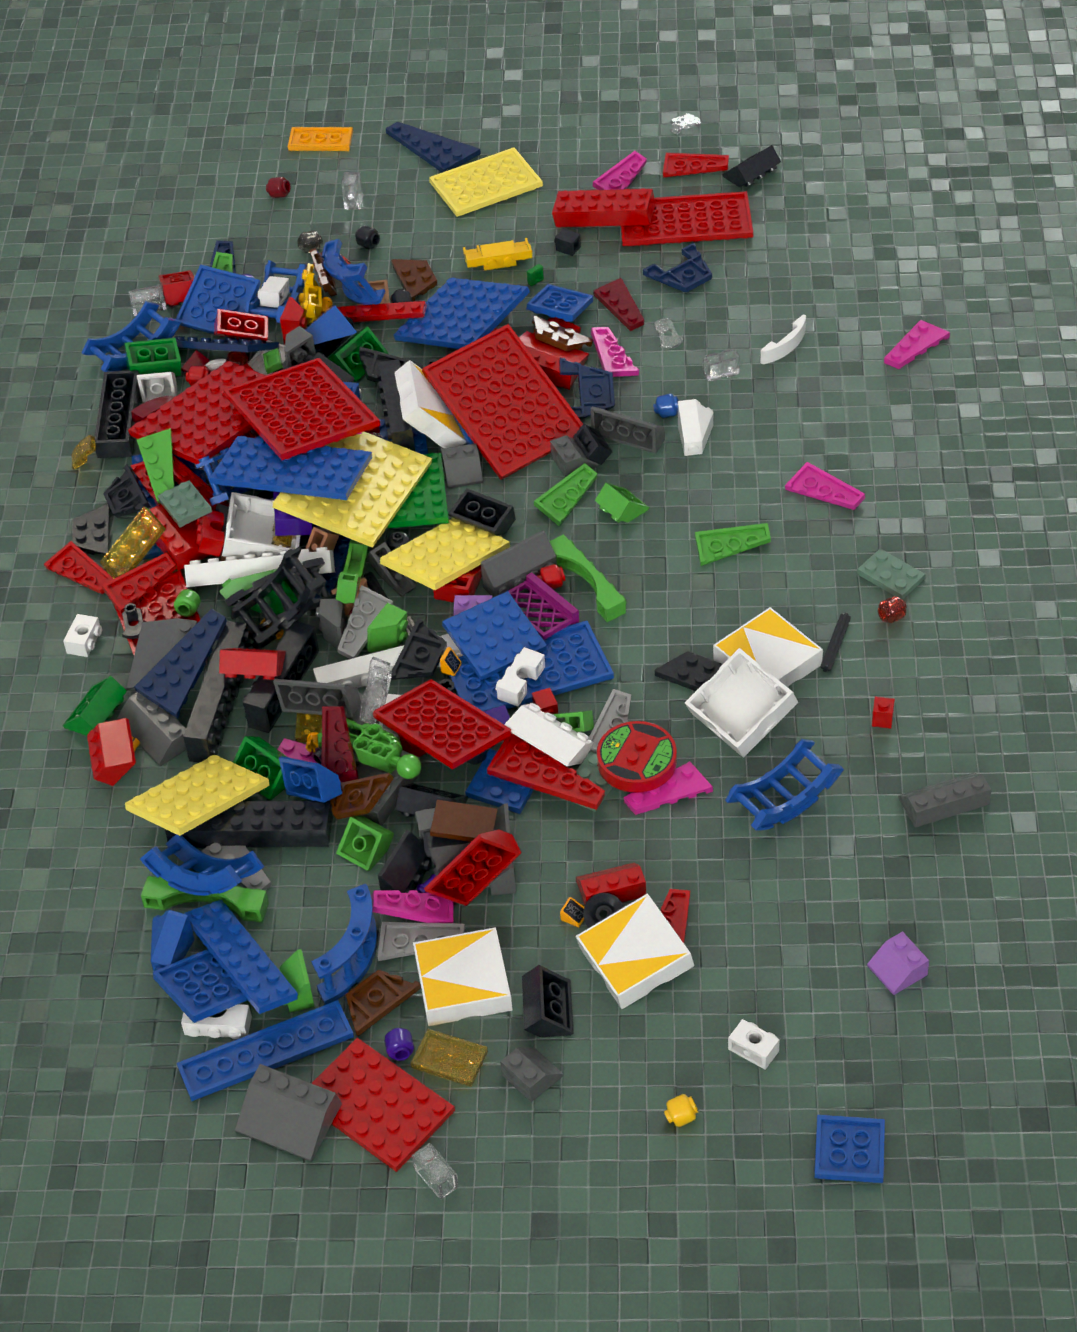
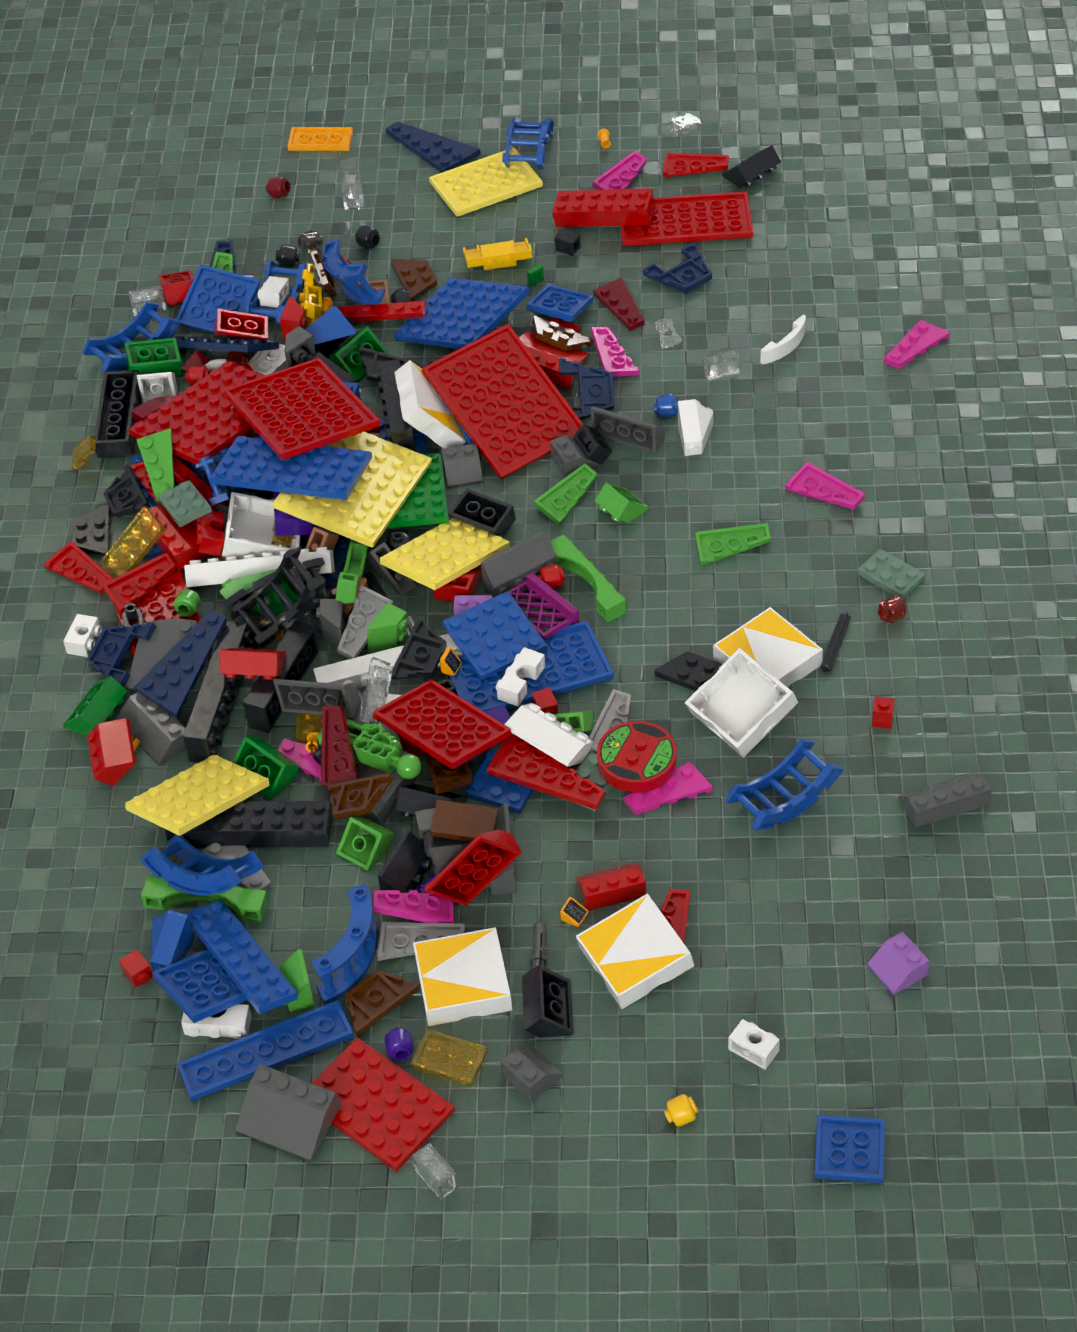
(112, 647): none -> dark blue wing
(136, 968): none -> red brick
(272, 360): bright green tile -> none
(287, 255): none -> black head
(309, 780): blue slope -> none
(444, 777): none -> reddish brown wing
(539, 941): none -> dark grey pin
(541, 129): none -> blue fence
(600, 902): black dish -> none
(604, 136): none -> light orange pin

